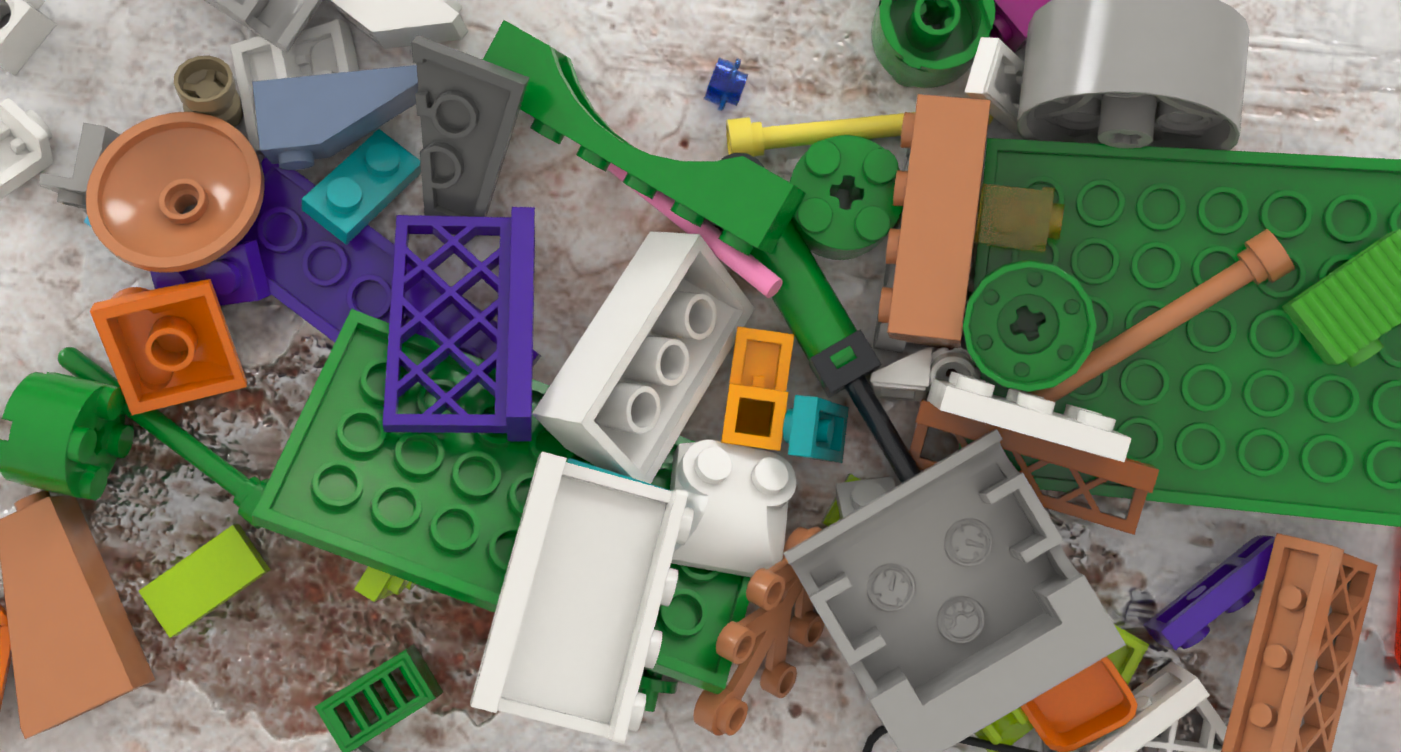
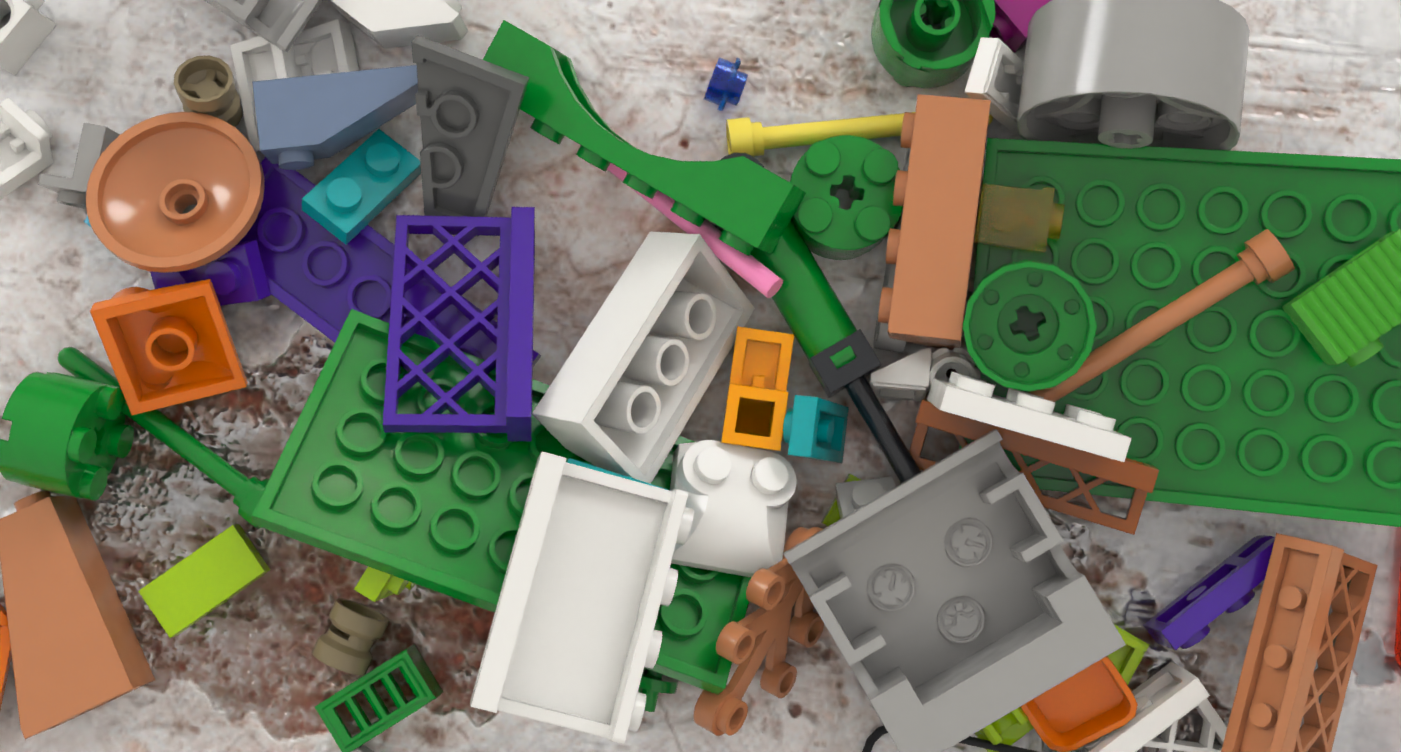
(350, 637): none -> dark tan wheel

